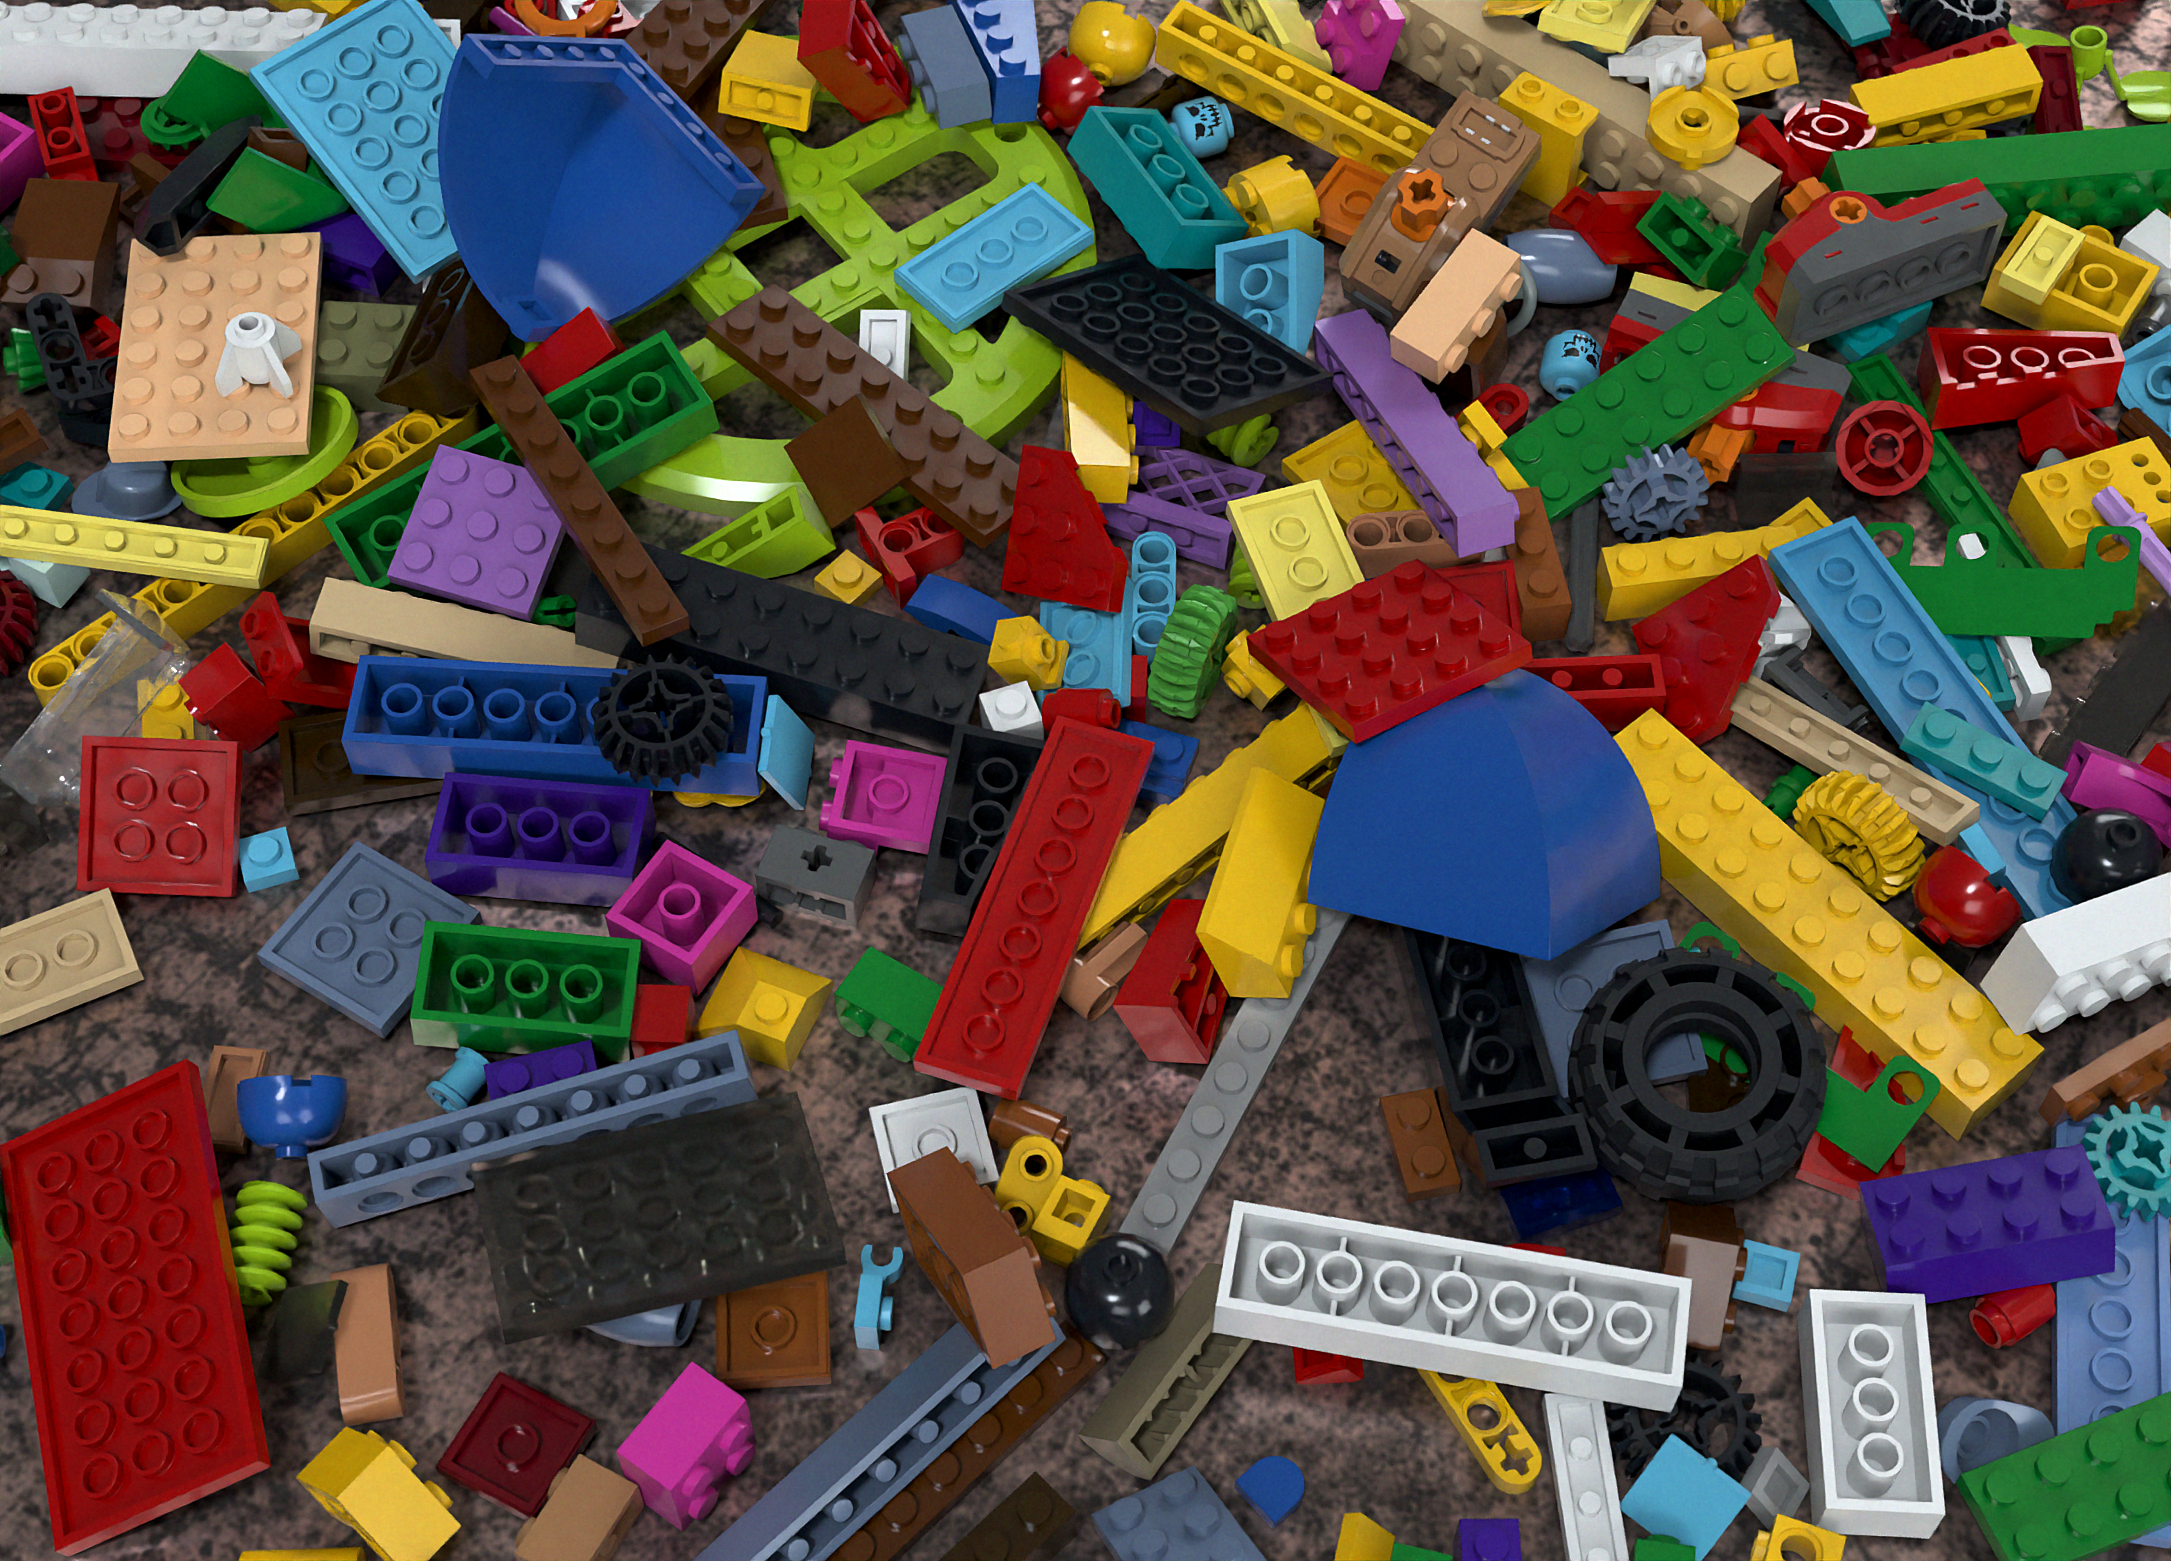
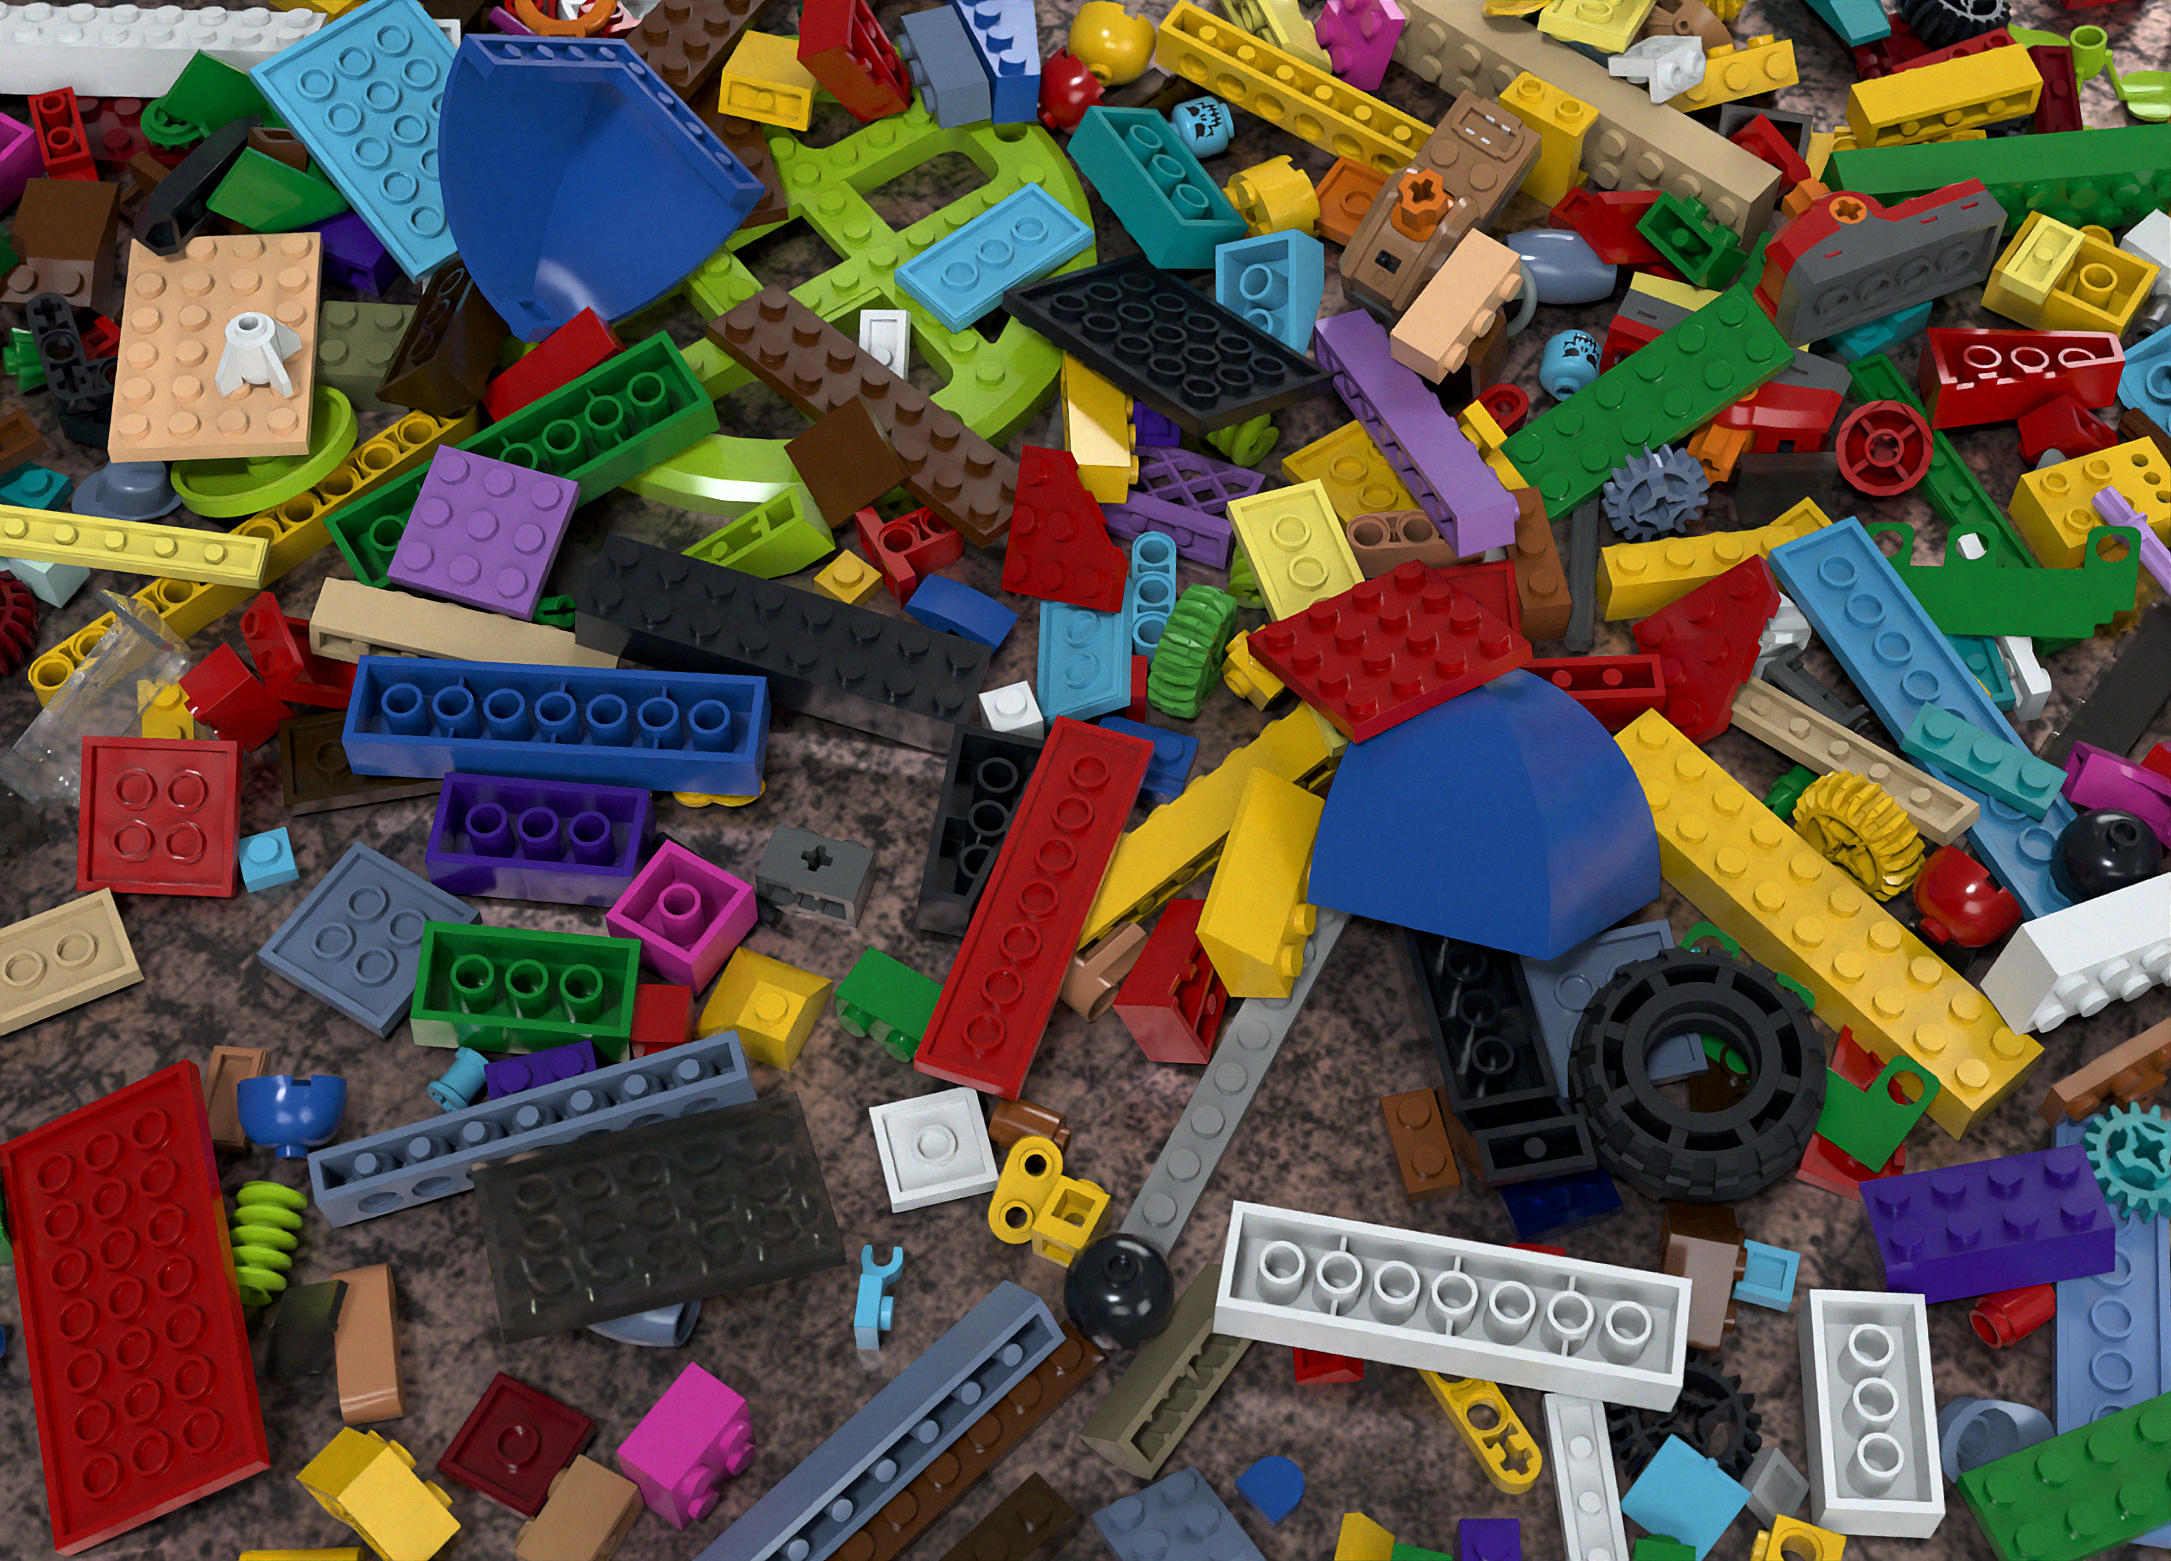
(579, 501): reddish brown plate -> none
(631, 727): black gear -> none
(775, 1334): dark orange plate -> none
(786, 752): medium azure piece -> none
(884, 797): dark pink plate -> none
(974, 1256): dark orange brick -> none
(1027, 652): yellow brick -> none
(1086, 705): red brick -> none
(1691, 145): yellow plate -> none
(1826, 129): red cylinder -> none
(1978, 847): medium azure plate -> none

